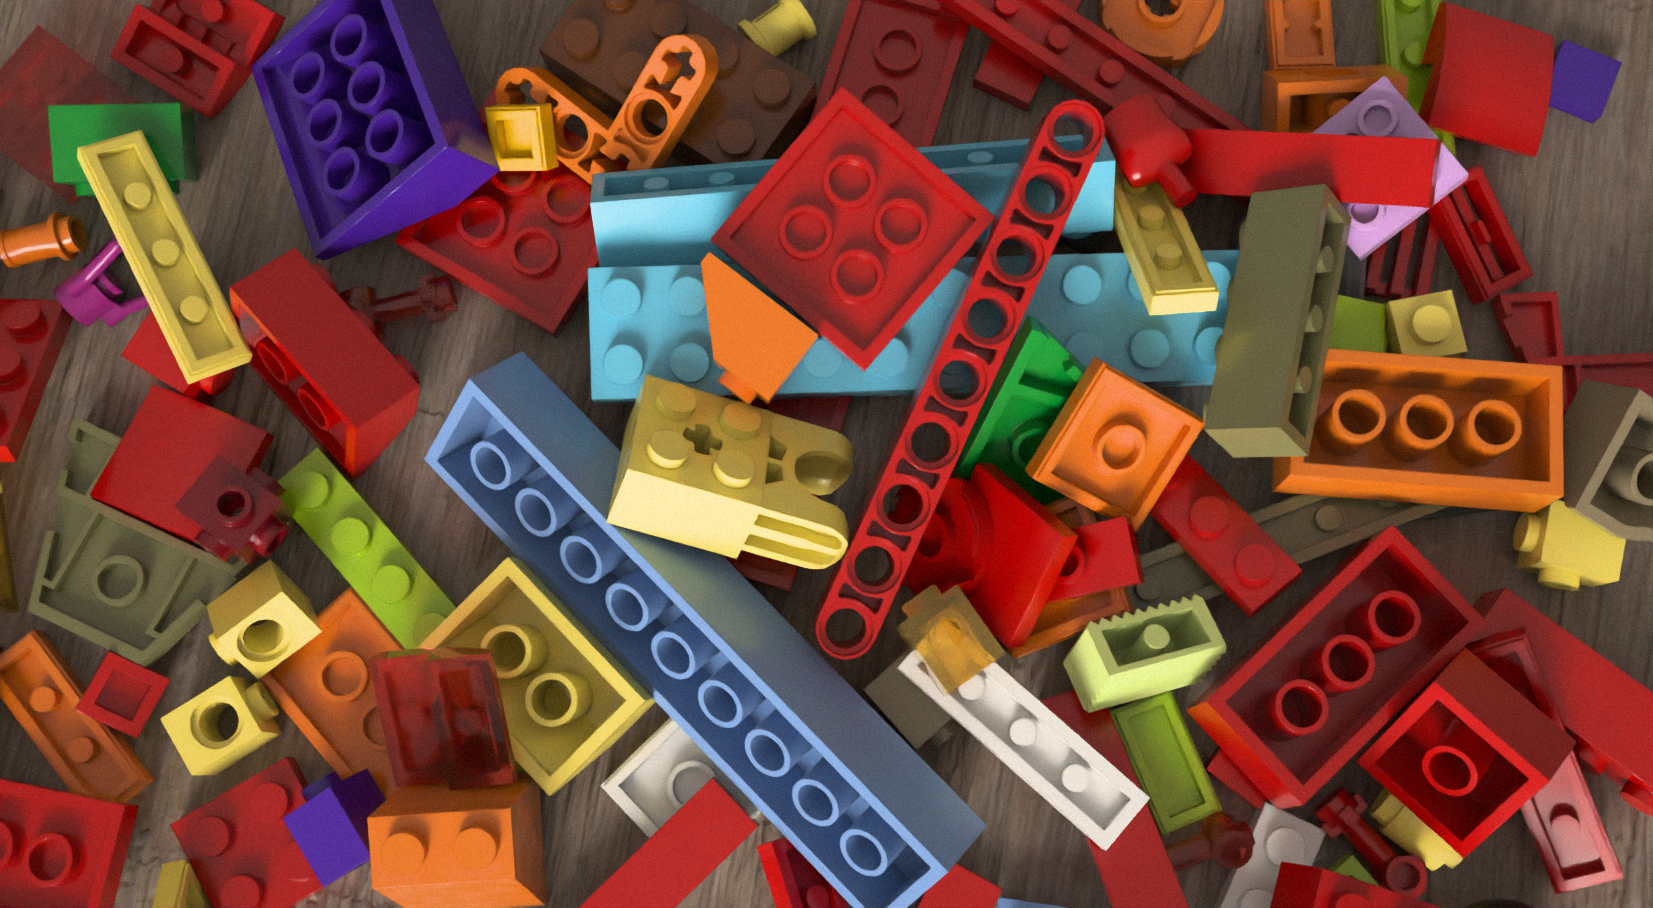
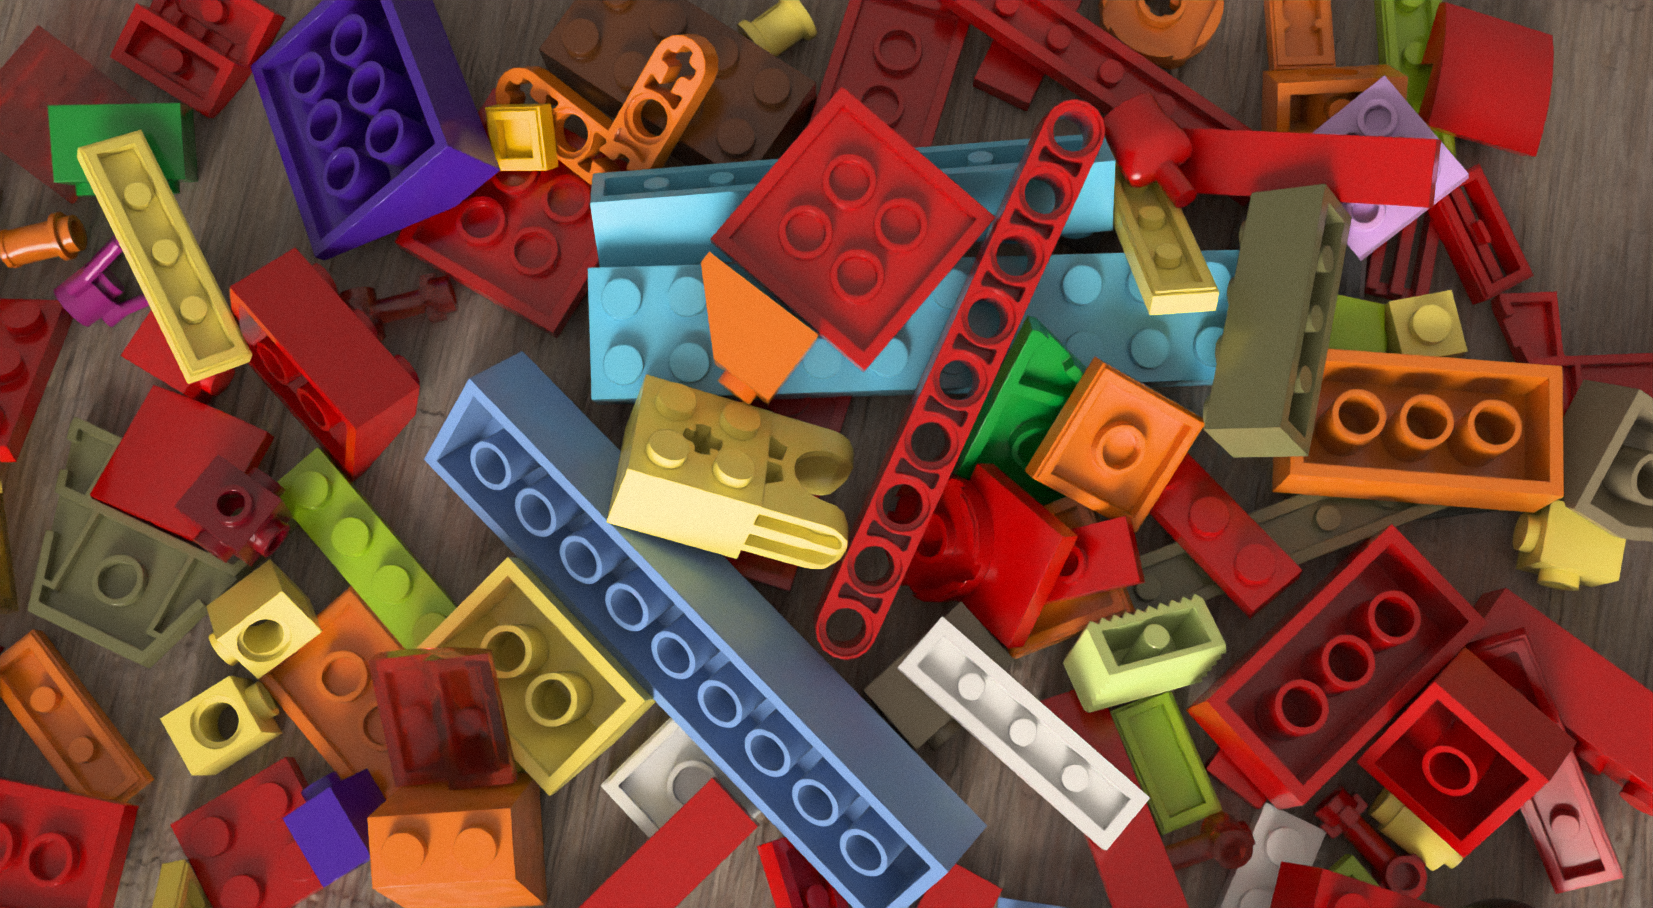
(122, 694): red plate -> none
(948, 637): clear yellow brick -> none
(1582, 81): dark purple tile -> none

